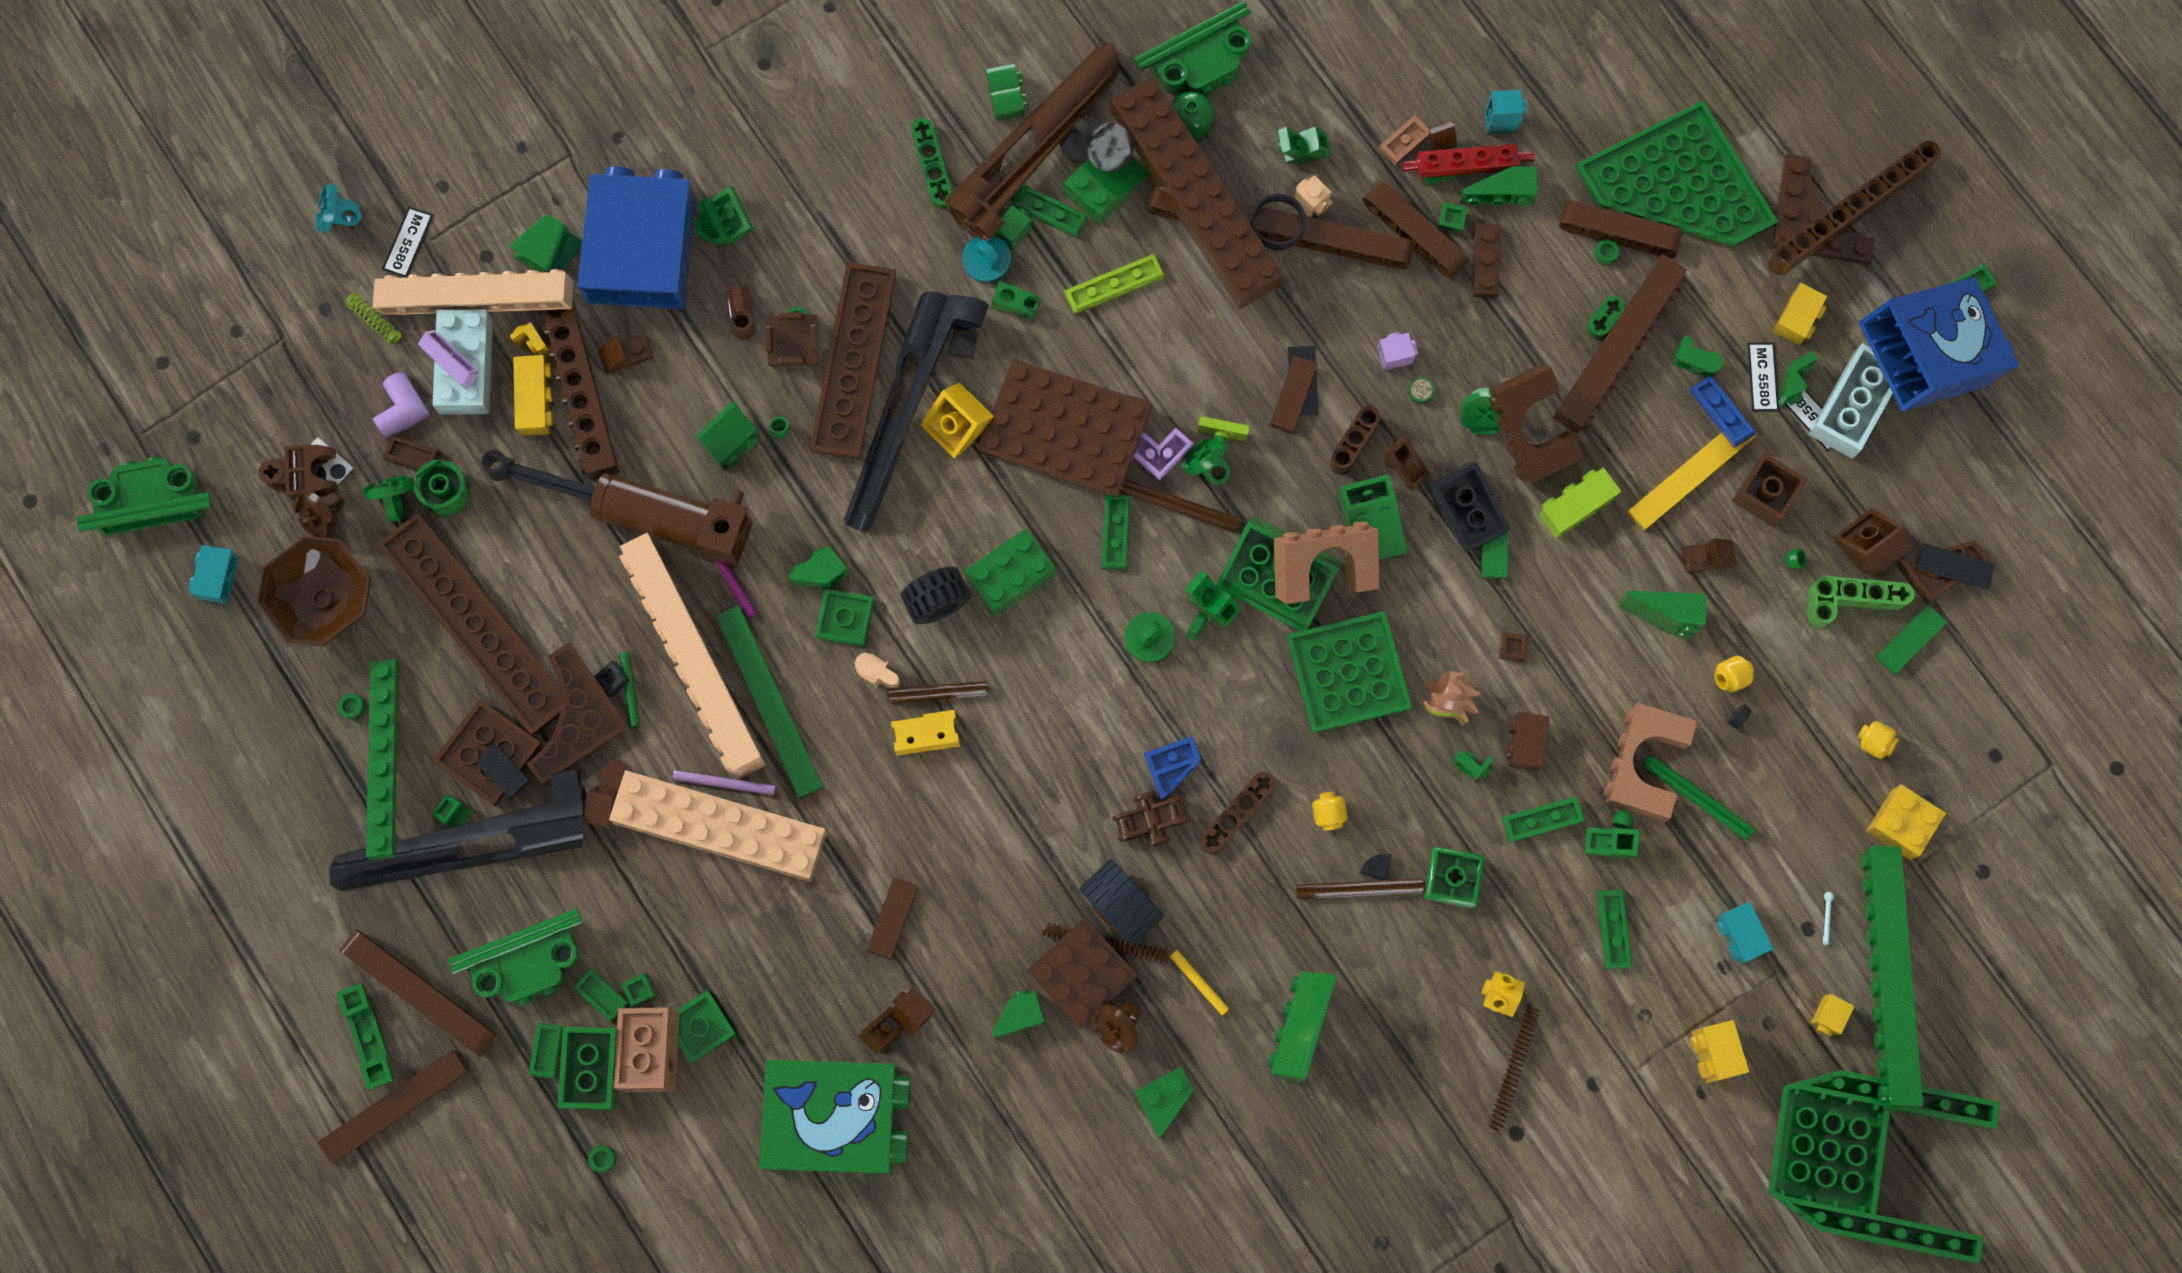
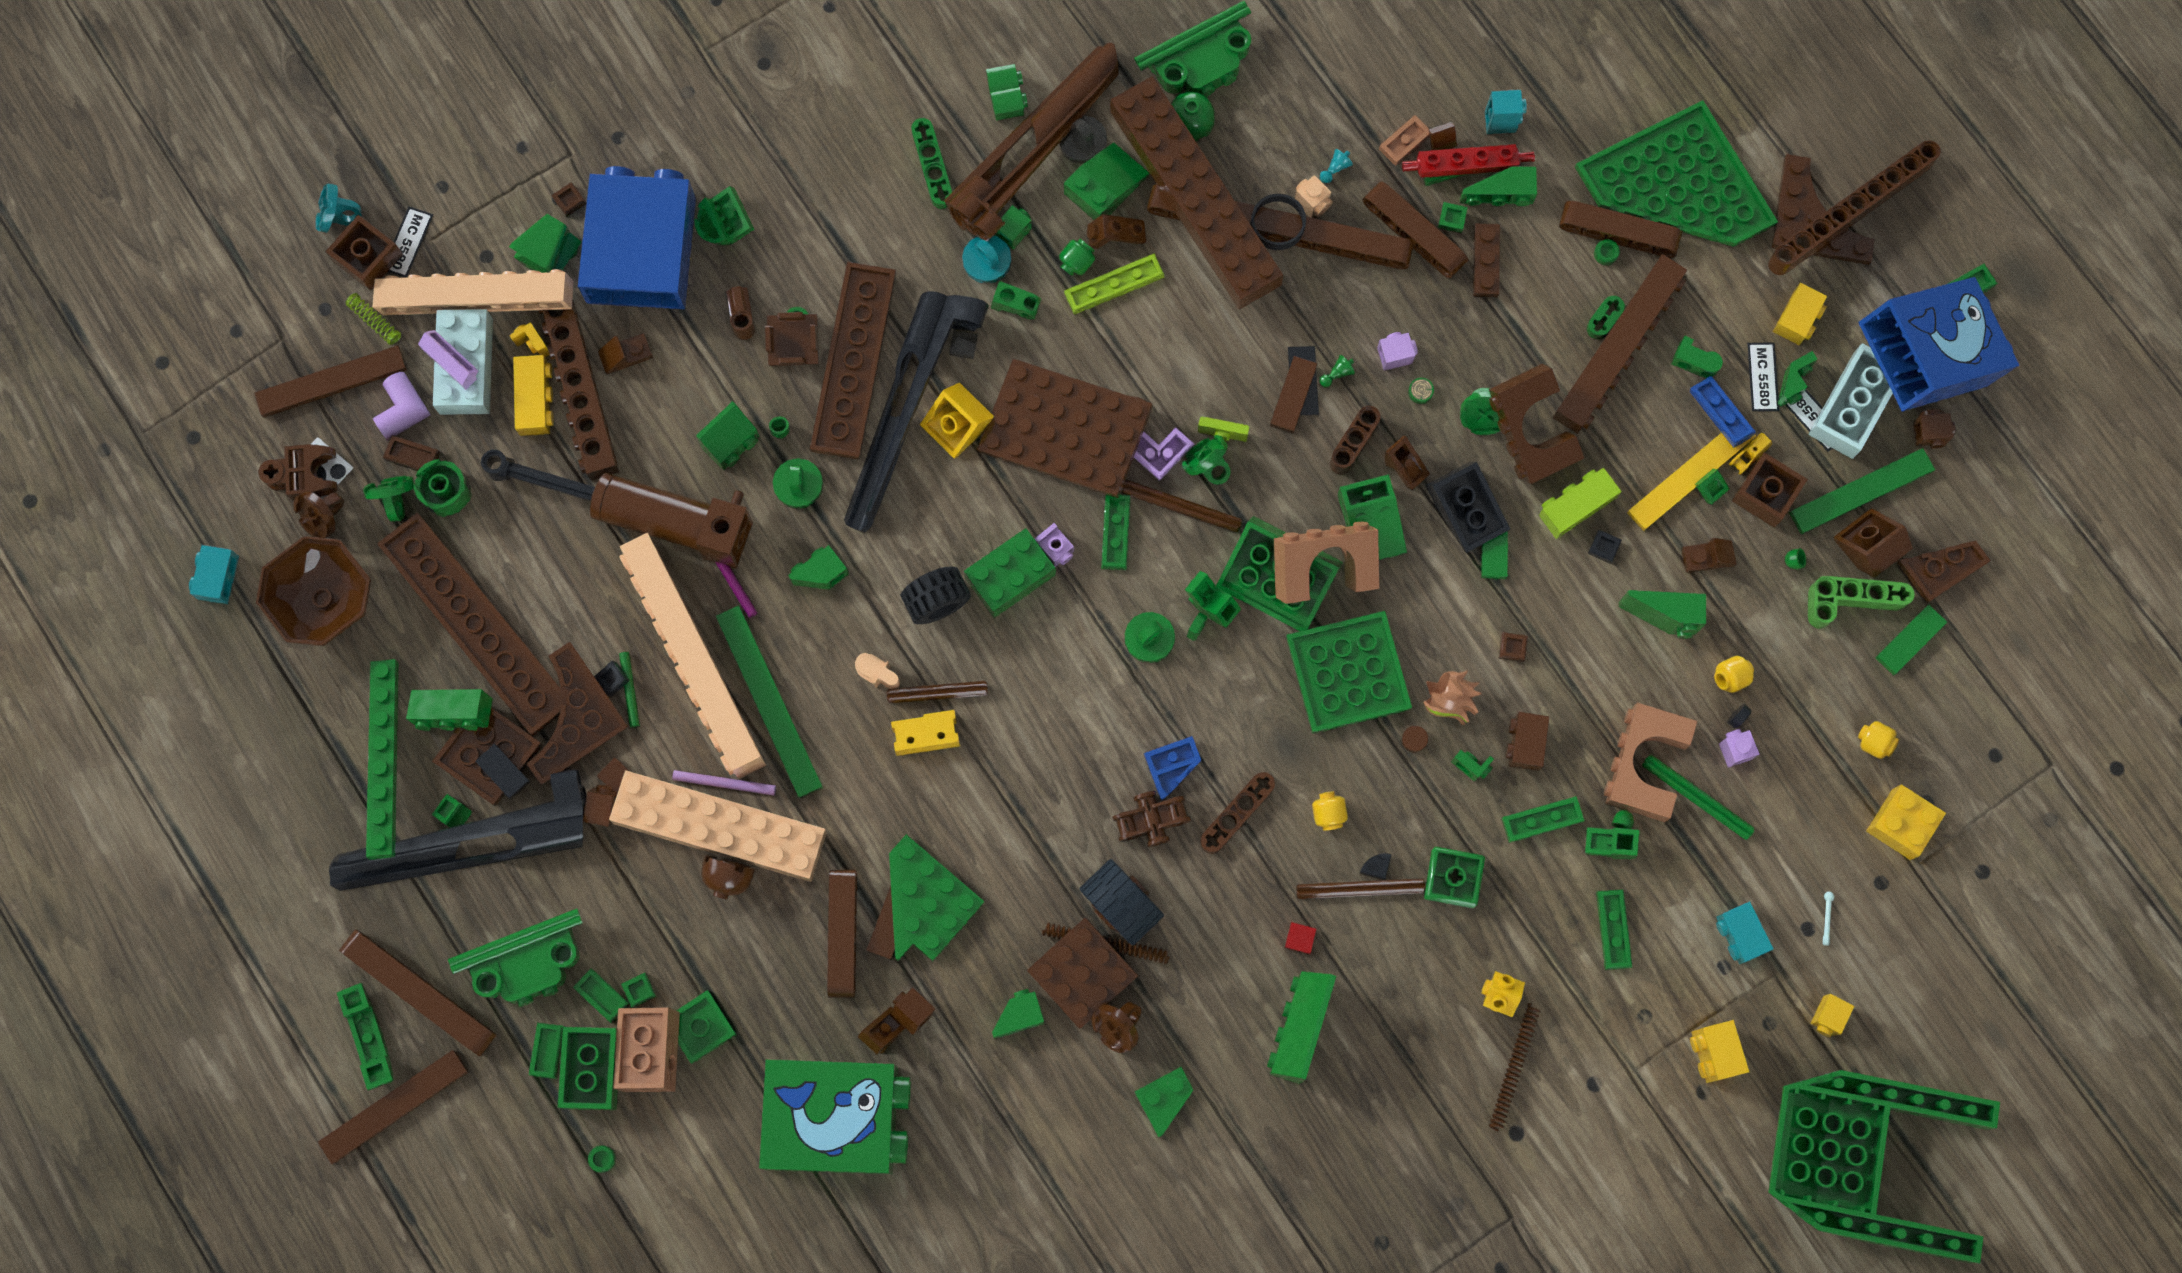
(143, 497): green brick -> none
(330, 381): none -> reddish brown tile
(351, 706): green tile -> none
(364, 252): none -> reddish brown brick
(449, 709): none -> green brick
(569, 199): none -> reddish brown tile
(726, 876): none -> reddish brown cylinder
(798, 483): none -> green tile
(842, 934): none -> reddish brown beam
(844, 617): green tile -> none
(926, 901): none -> green wing
(1050, 211): green tile -> none
(1059, 555): none -> lavender brick
(1077, 257): none -> green head
(1111, 147): clear smoke tile -> none
(1116, 229): none -> reddish brown bracket
(1199, 982): yellow bar -> none
(1300, 938): none -> red tile
(1303, 146): green brick -> none
(1338, 162): none -> teal piece
(1341, 369): none -> green piece
(1414, 739): none -> reddish brown tile
(1604, 546): none -> black tile
(1712, 486): none -> green tile
(1738, 747): none -> lavender brick
(1752, 452): none -> yellow bar
(1862, 491): none -> green tile
(1892, 979): green brick -> none
(1933, 429): none -> reddish brown brick
(1956, 566): black sticker -> none

